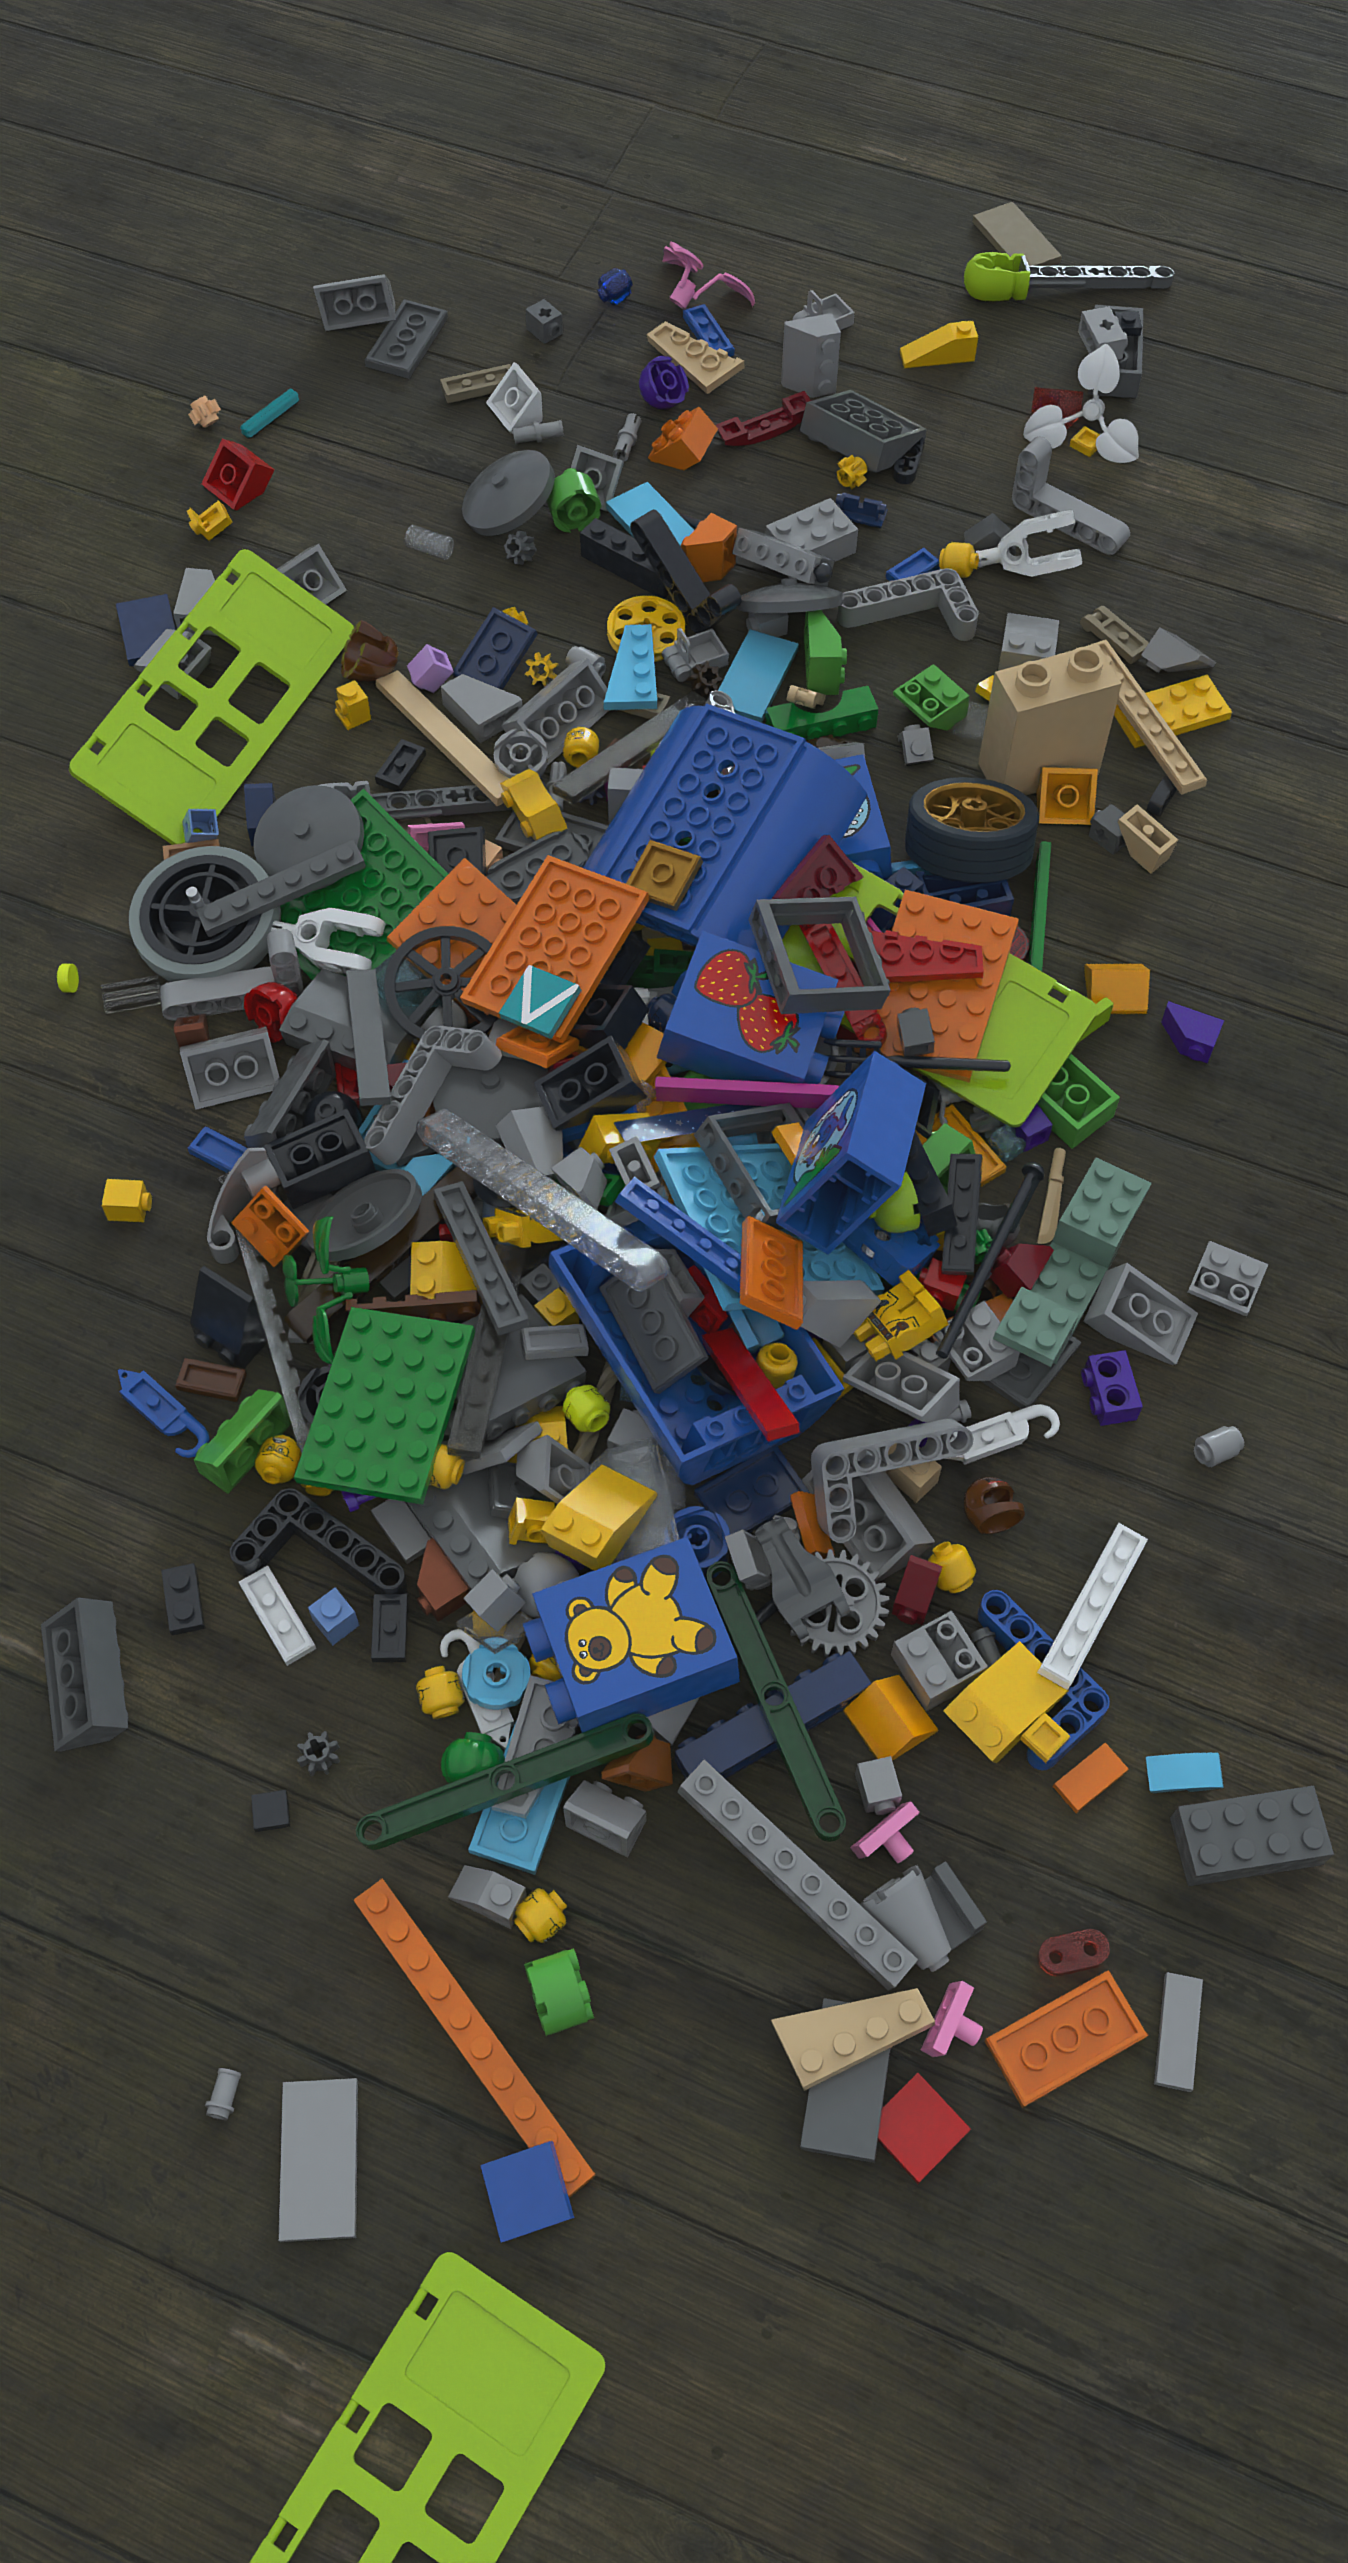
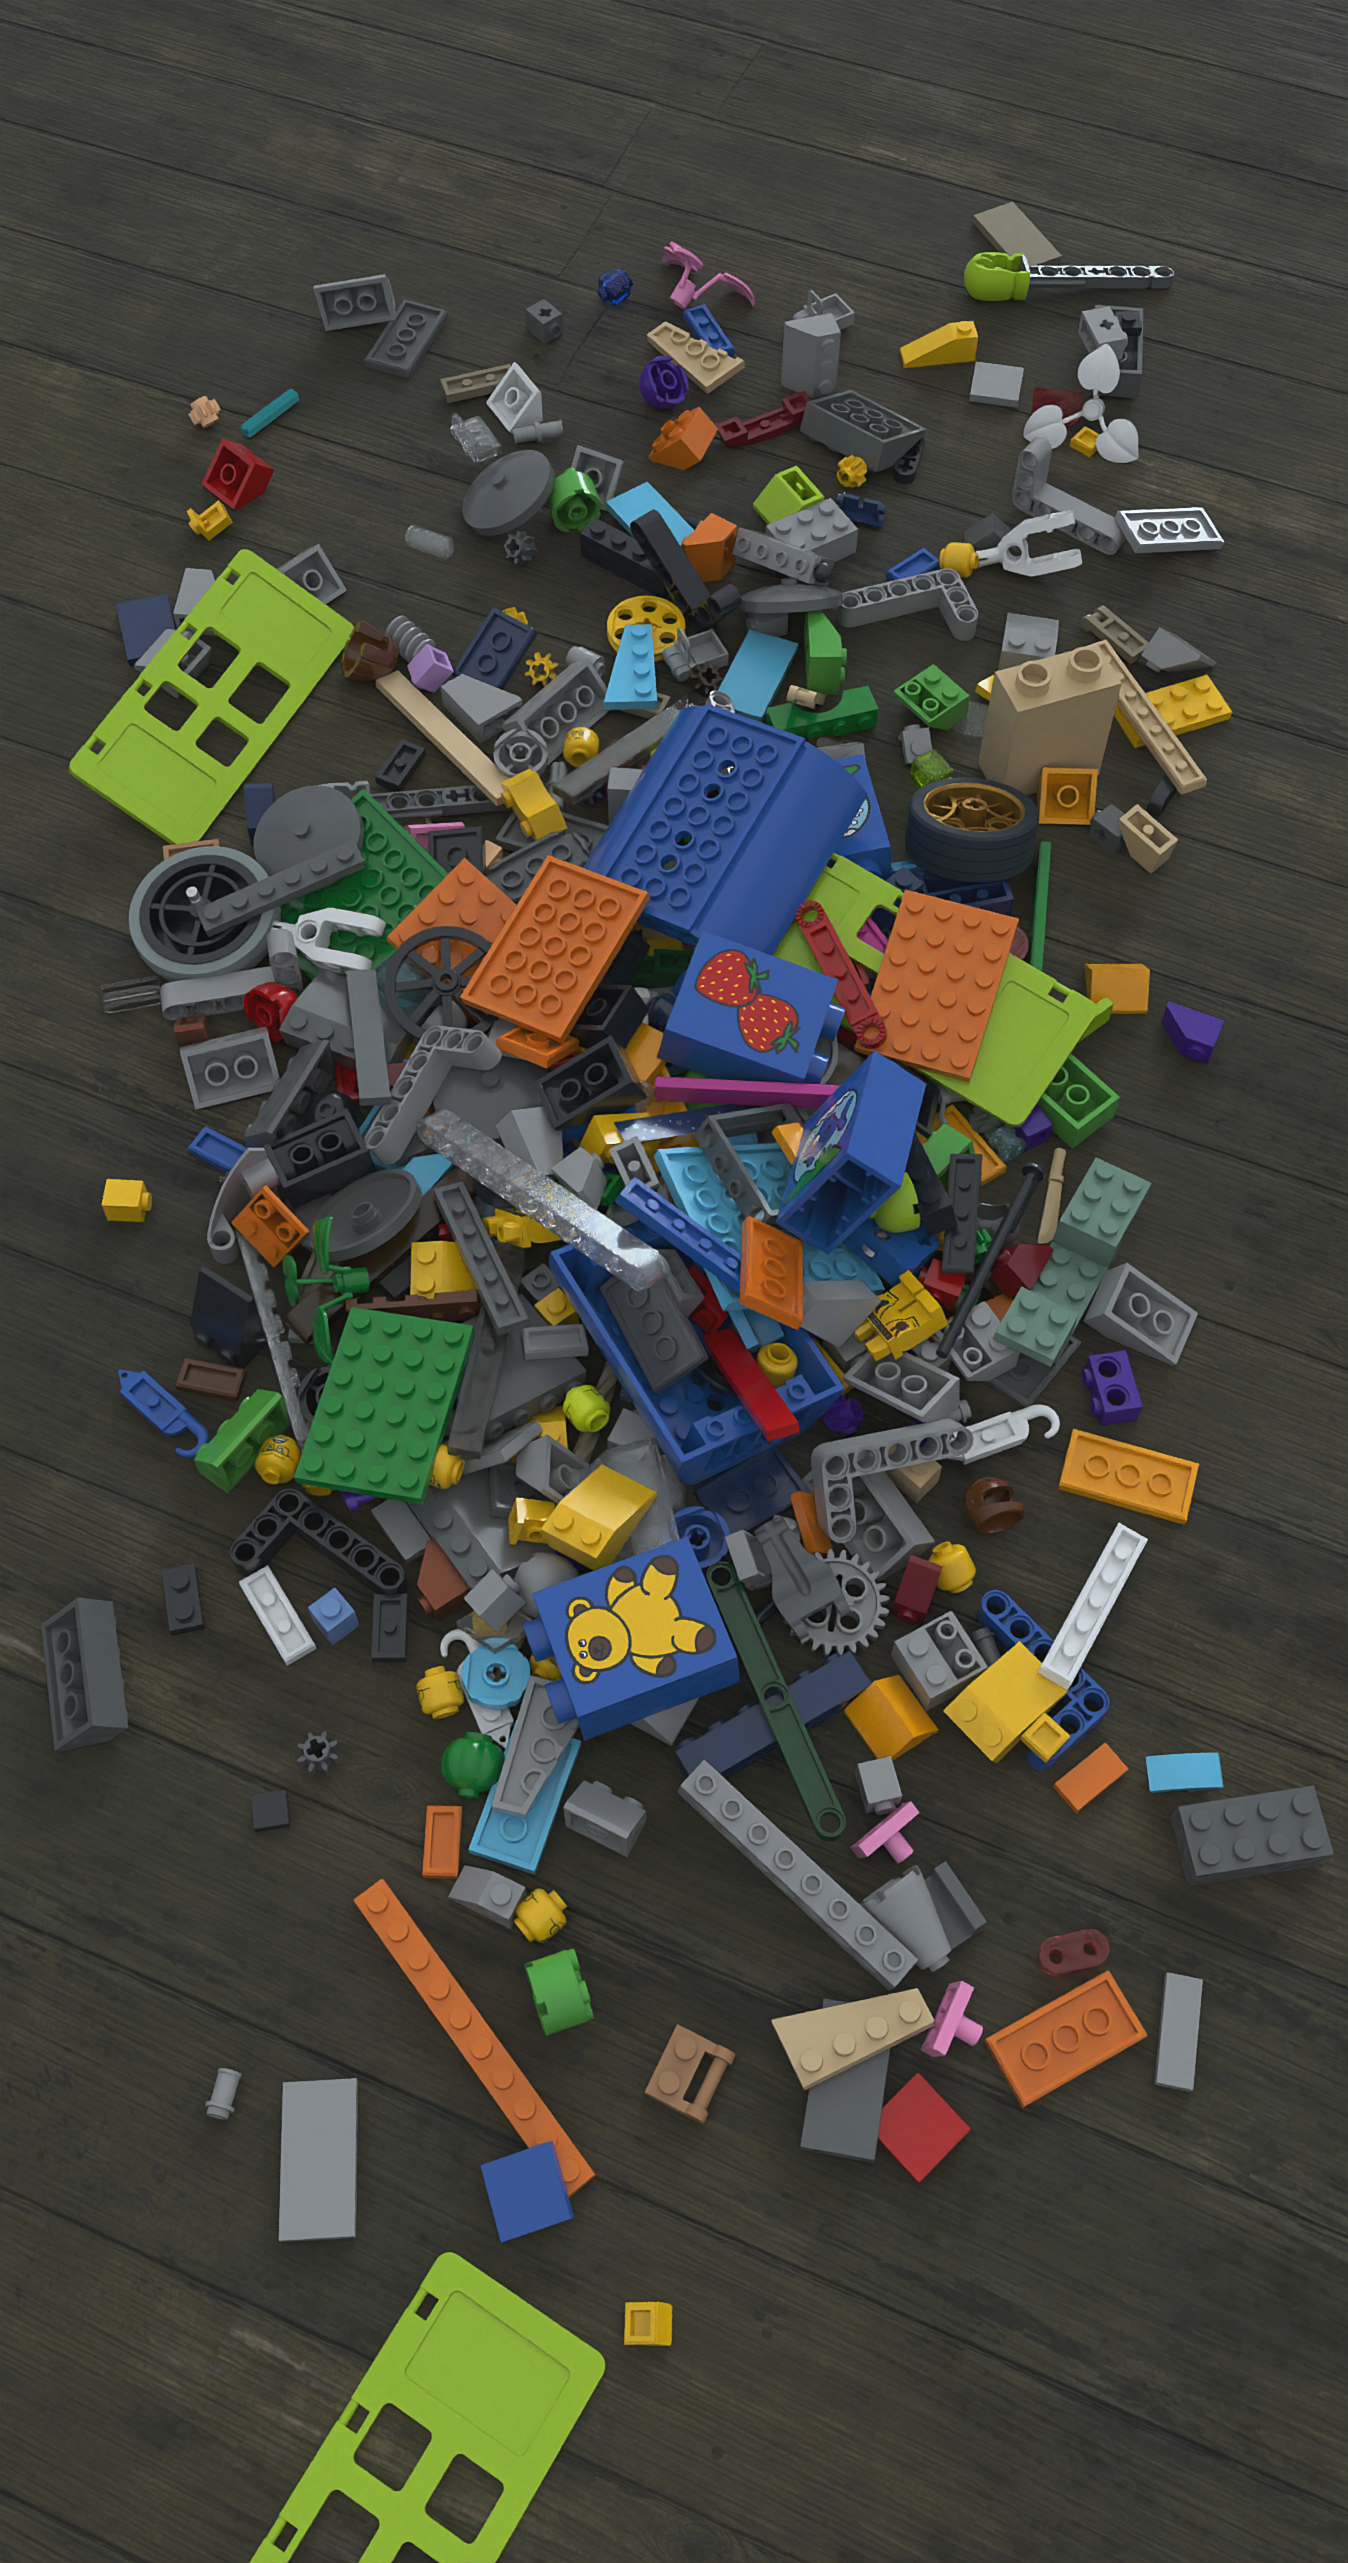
(67, 978): neon yellow tile -> none
(202, 820): medium blue piece -> none
(352, 705): yellow brick -> none
(407, 637): none -> light grey piece
(442, 1842): none -> orange tile
(475, 438): none -> clear bracket
(481, 1790): dark green beam -> none
(540, 1001): teal tile -> none
(627, 437): light grey pin -> none
(642, 1769): dark orange slope -> none
(648, 2324): none -> yellow slope
(665, 874): pearl gold tile -> none
(678, 2069): none -> medium nougat plate
(786, 494): none -> lime slope
(820, 873): dark red wing -> none
(827, 910): dark grey window -> none
(844, 1415): none -> dark purple gear
(907, 1061): black piece -> none
(915, 1032): dark grey brick -> none
(926, 960): red wing -> none
(930, 768): none -> clear neon green brick
(996, 384): none -> light grey tile
(1128, 1476): none -> light orange tile
(1169, 530): none -> light grey tile
(1218, 1446): light grey brick -> none
(1228, 1278): light grey slope -> none

